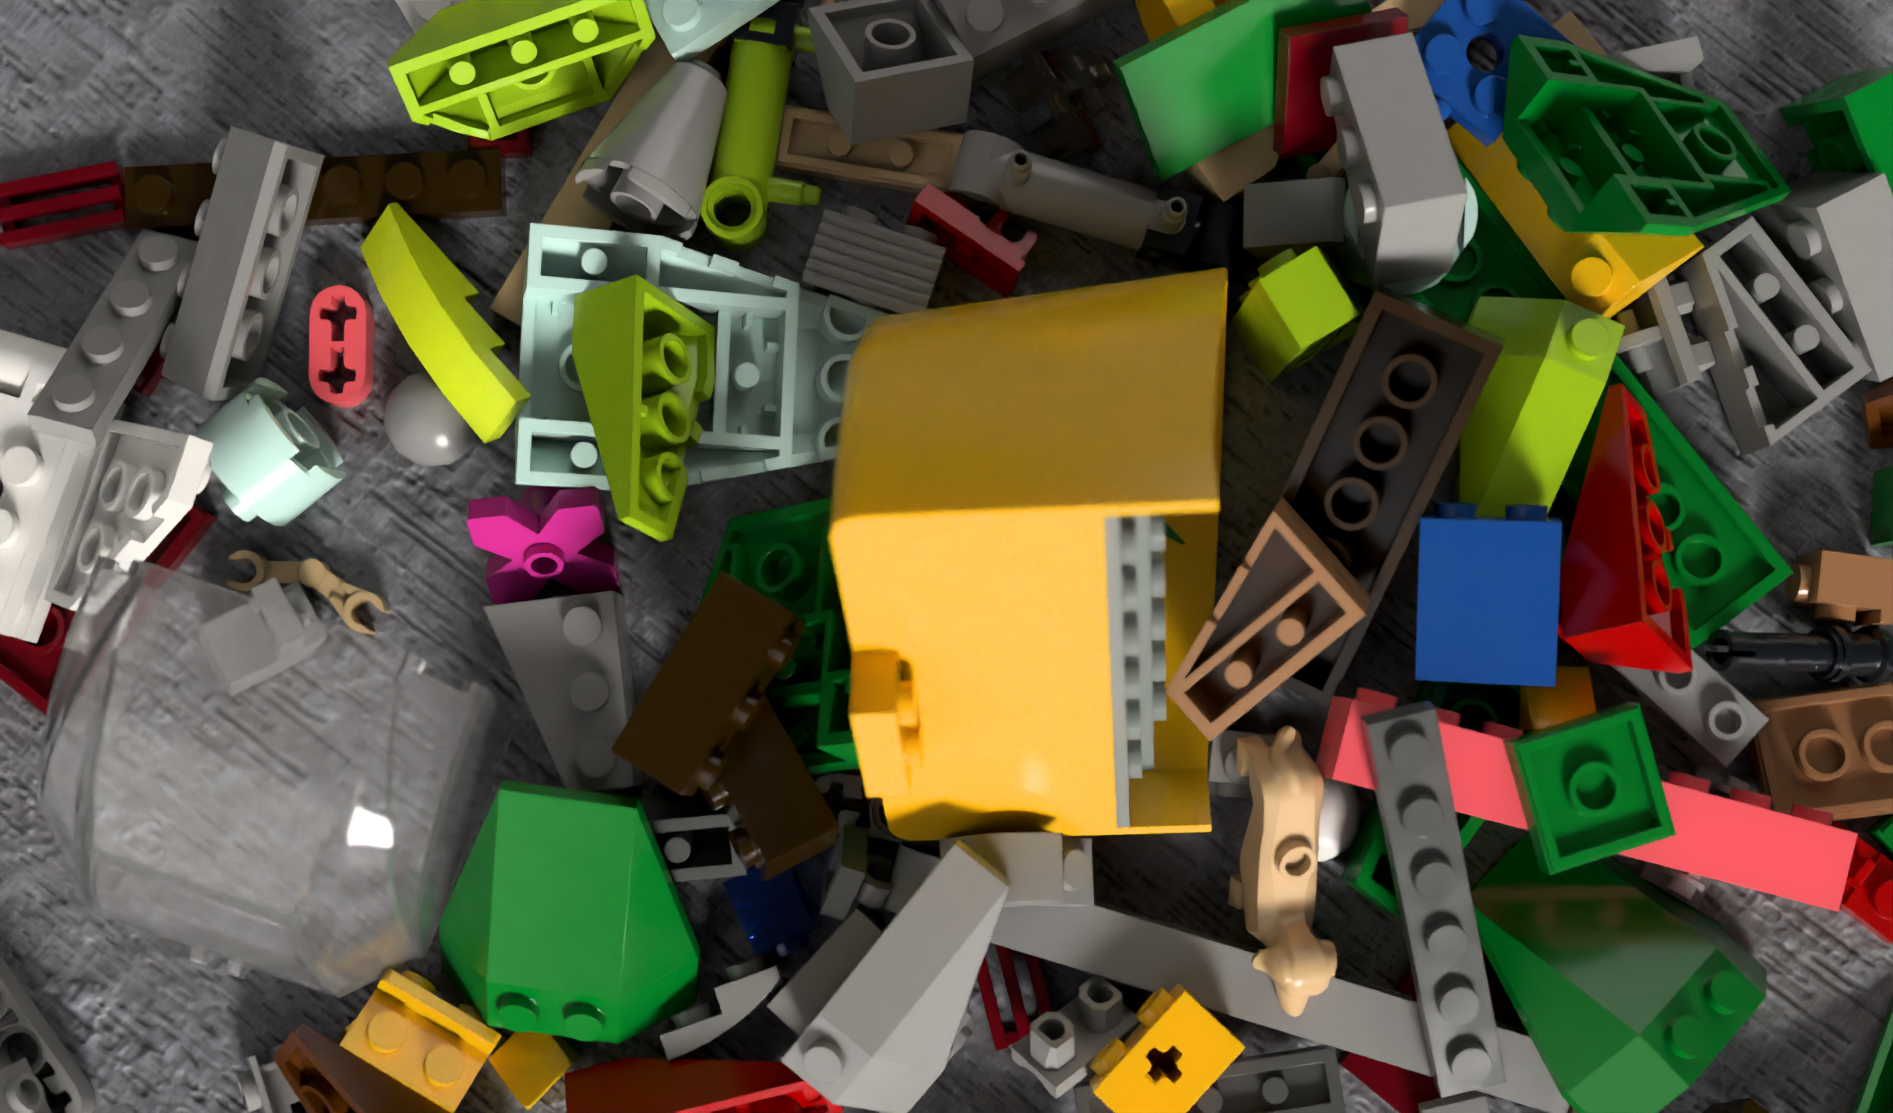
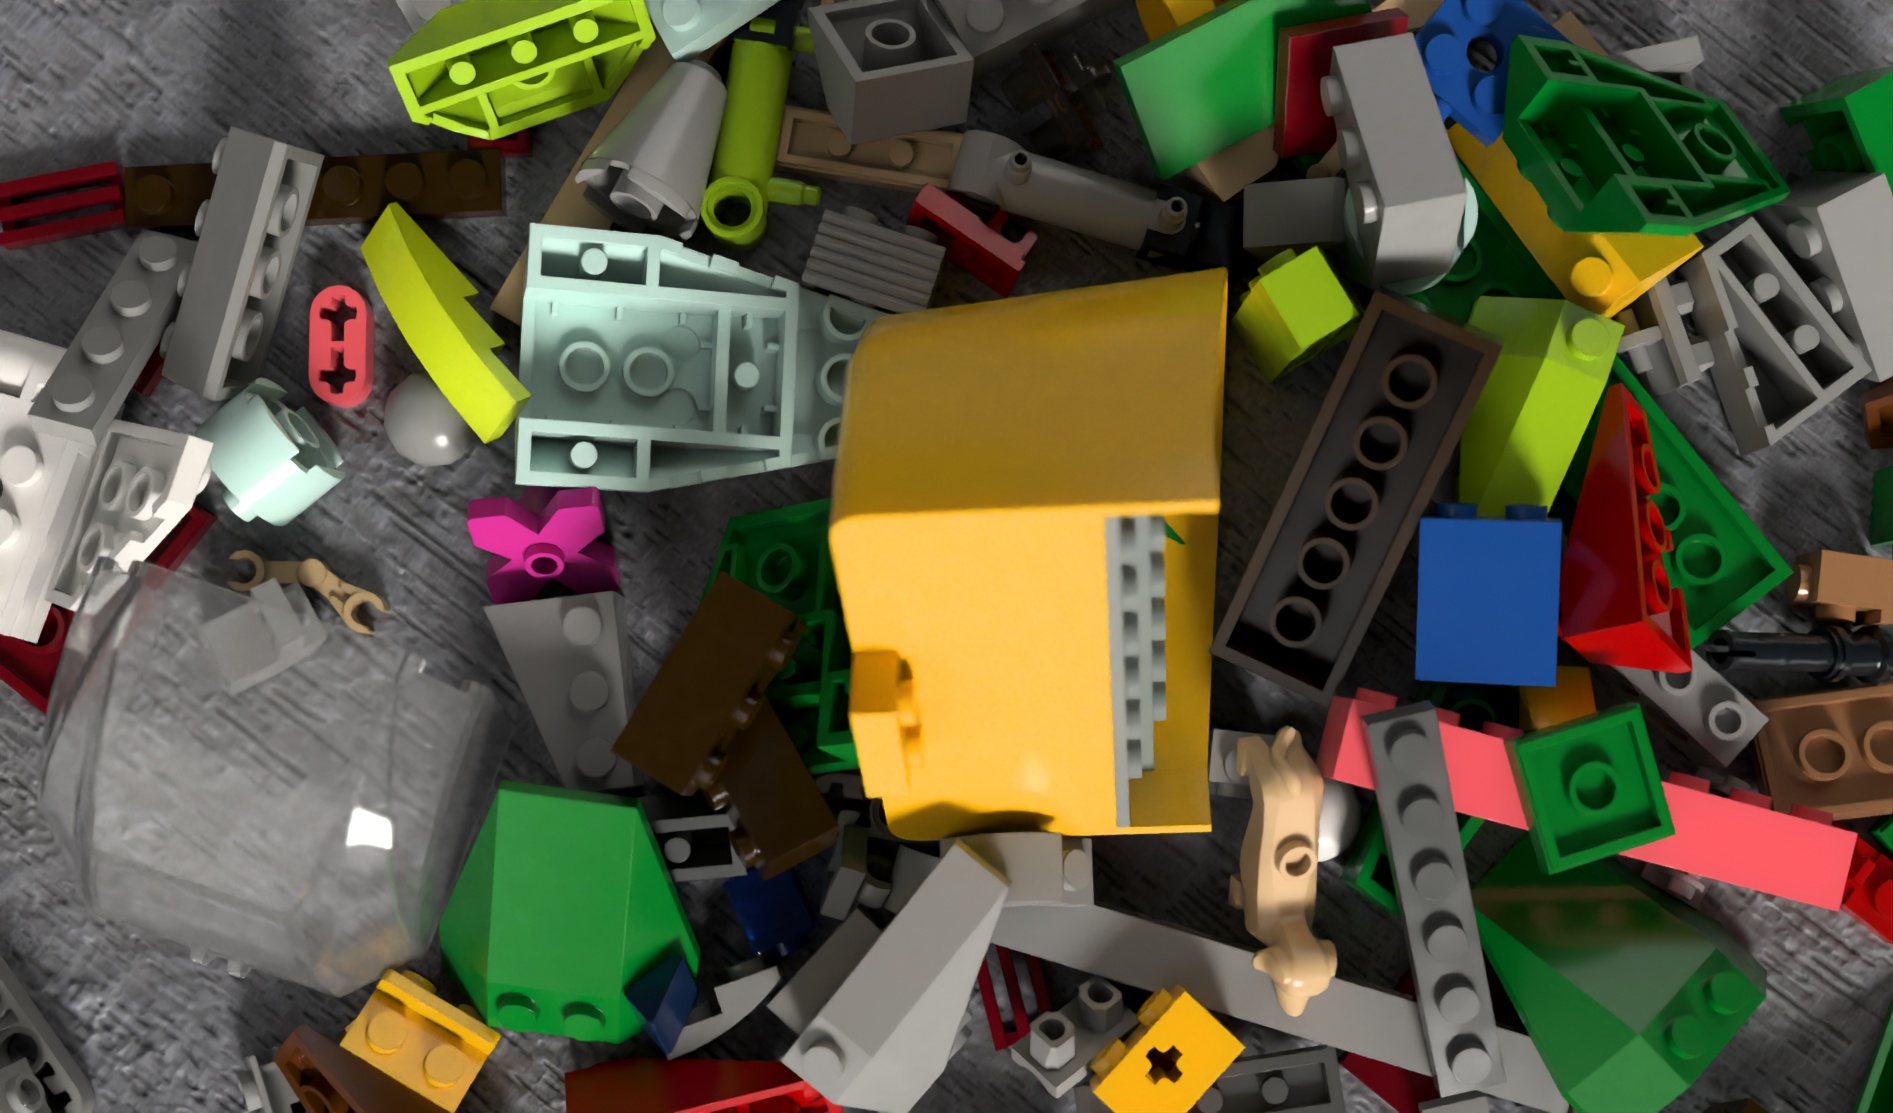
(532, 1064): yellow slope -> none
(643, 378): lime wedge -> none
(664, 1001): none -> dark blue slope
(1268, 624): medium nougat wedge -> none

